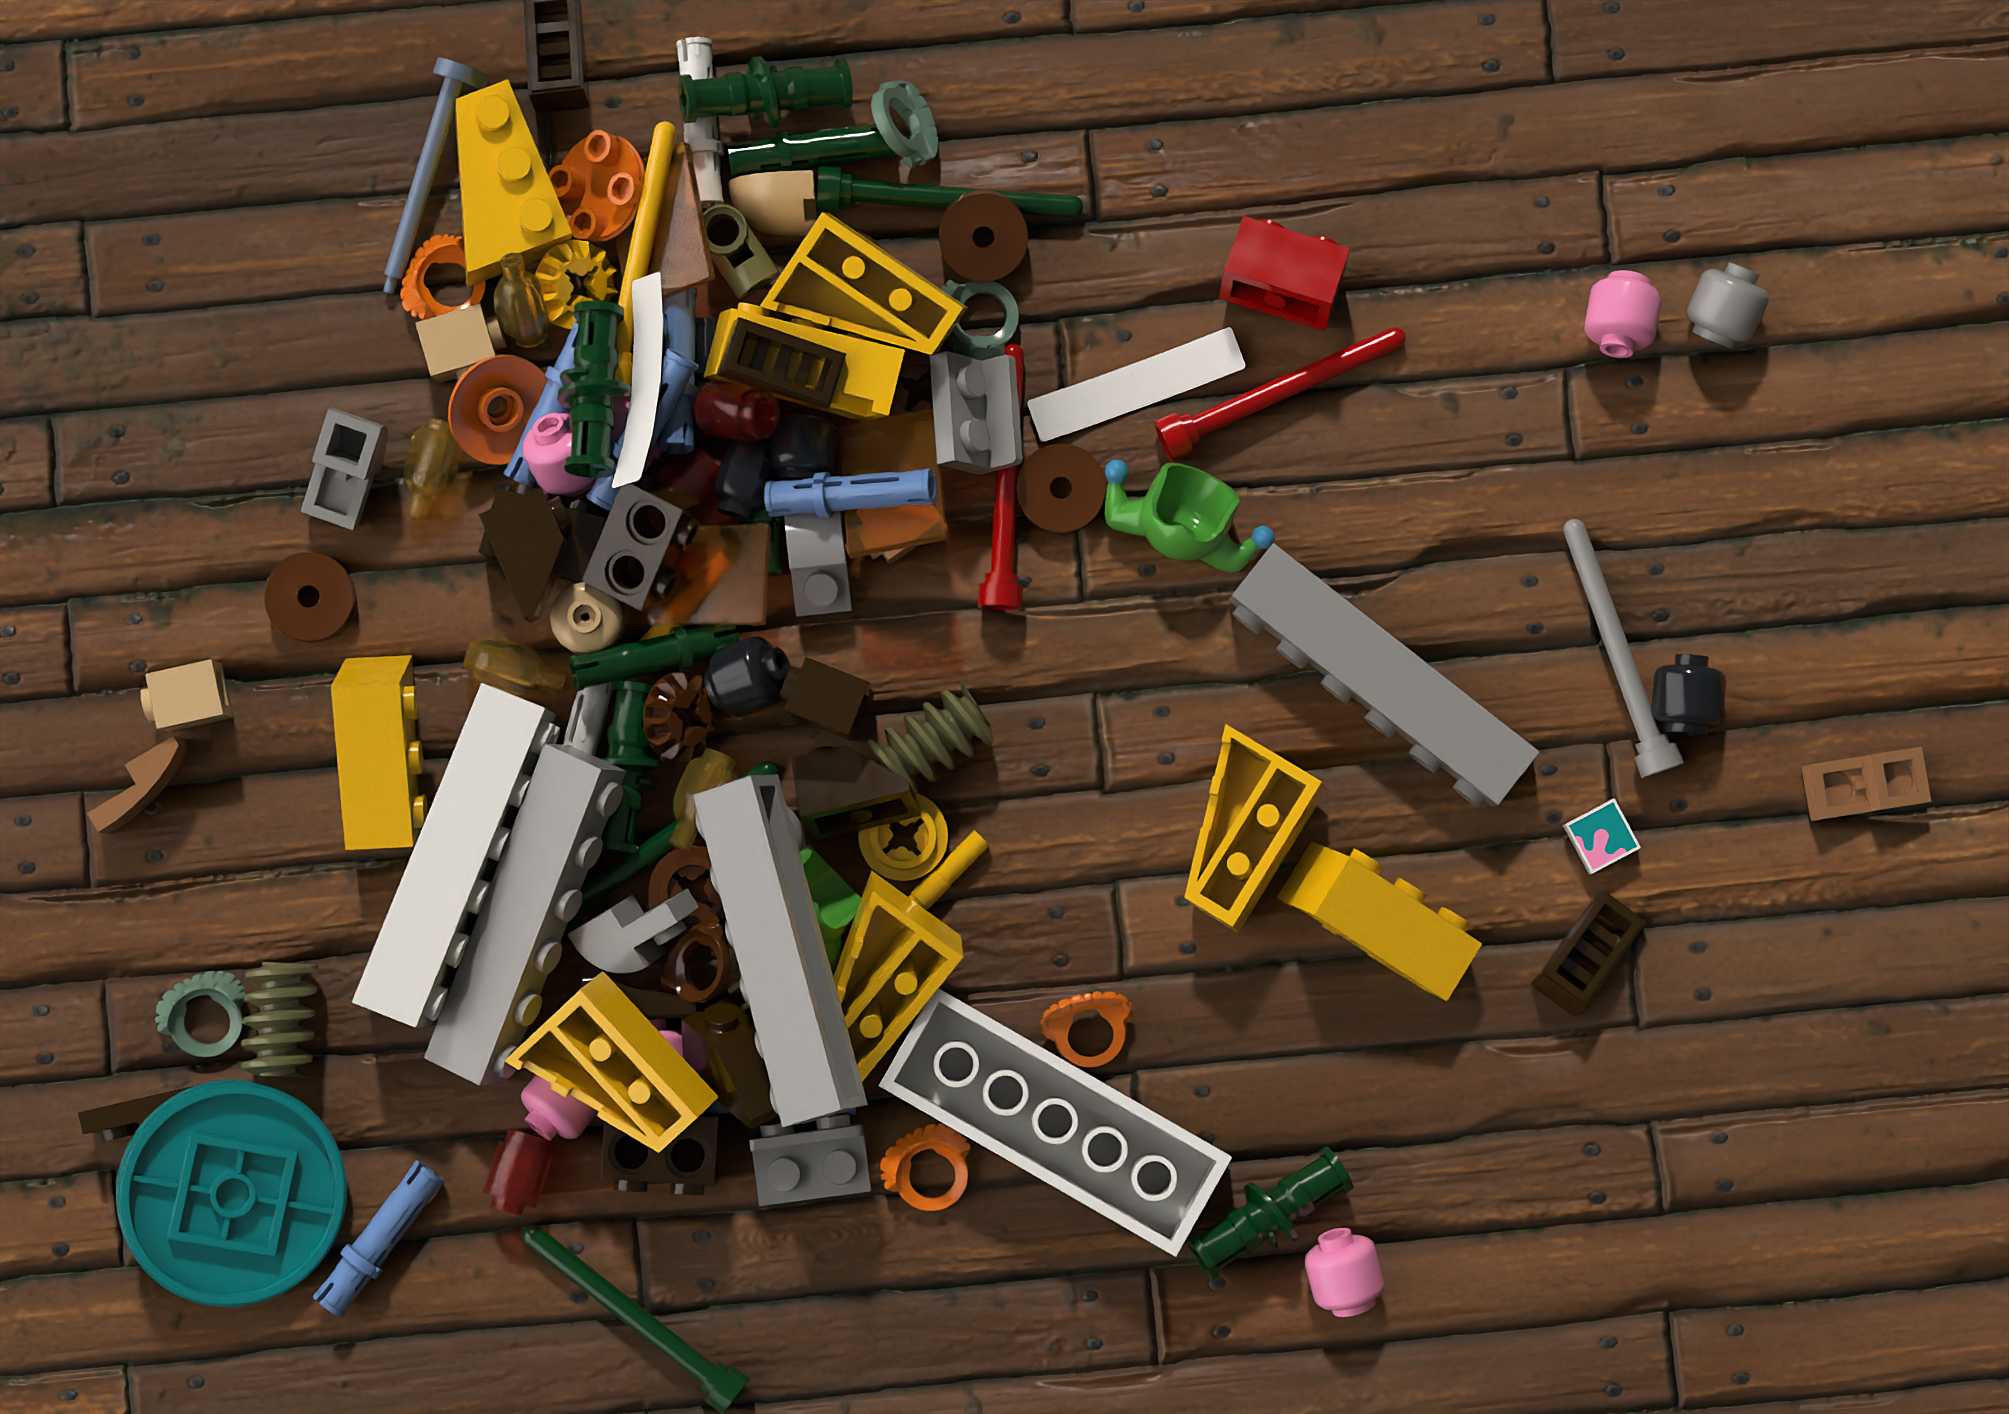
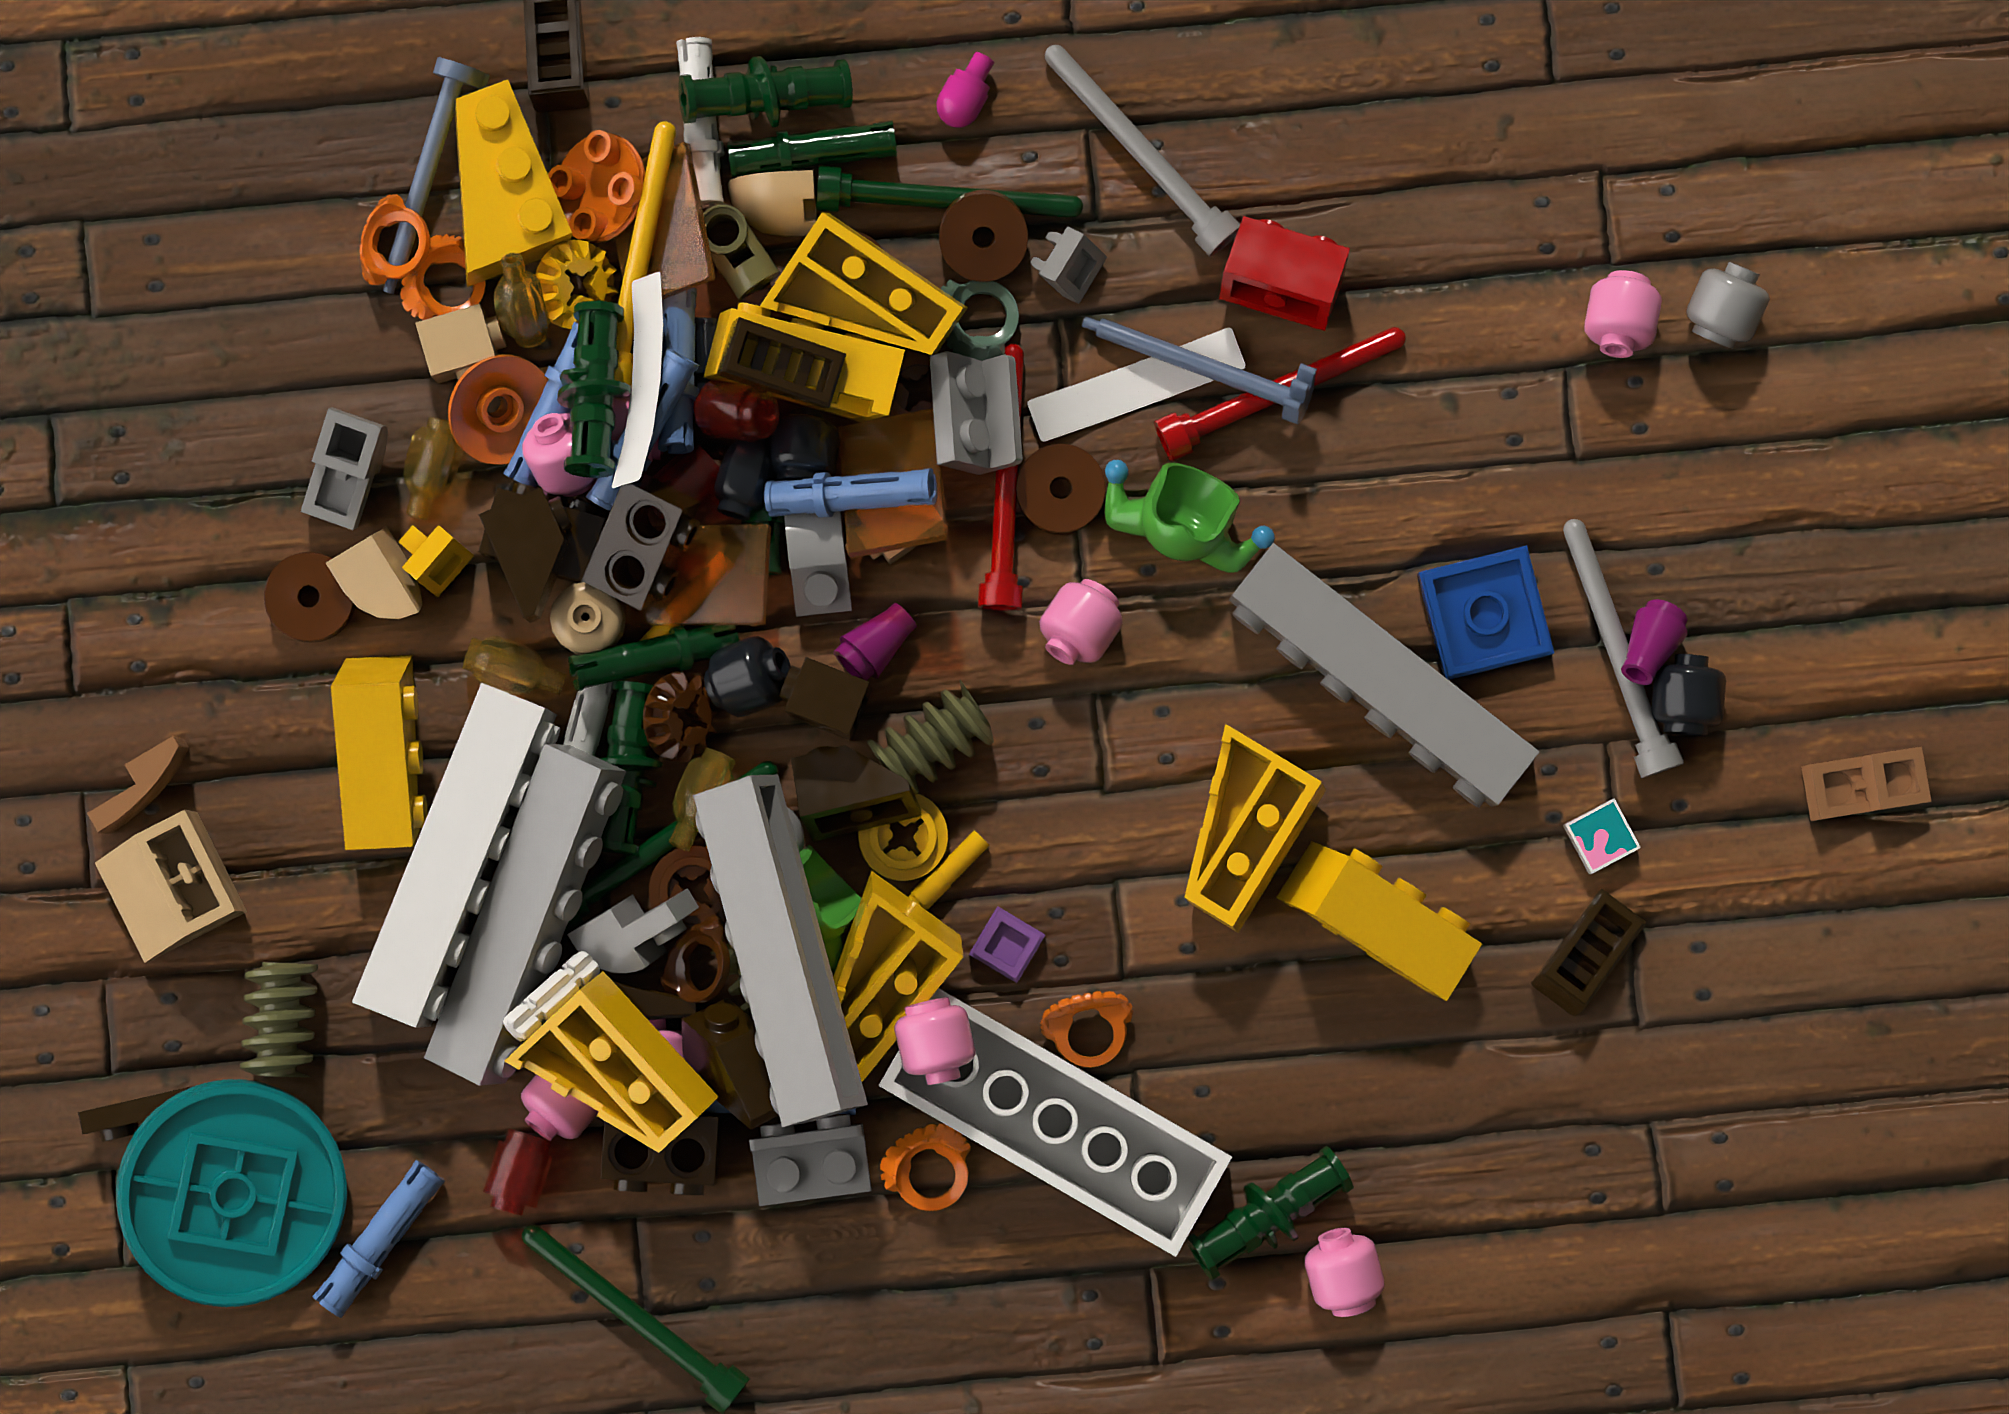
(170, 884): none -> tan slope
(186, 696): tan brick -> none
(223, 989): sand green piece -> none
(375, 578): none -> tan brick
(387, 213): none -> orange piece
(434, 558): none -> yellow tile
(551, 996): none -> white axle
(873, 644): none -> magenta cone
(917, 118): sand green piece -> none
(934, 1040): none -> bright pink head
(965, 92): none -> dark pink cylinder
(1007, 944): none -> medium lavender tile
(1071, 263): none -> light grey tile
(1081, 622): none -> bright pink head
(1212, 226): none -> light grey piece
(1293, 398): none -> sand blue piece
(1485, 613): none -> blue tile
(1654, 637): none -> magenta cone

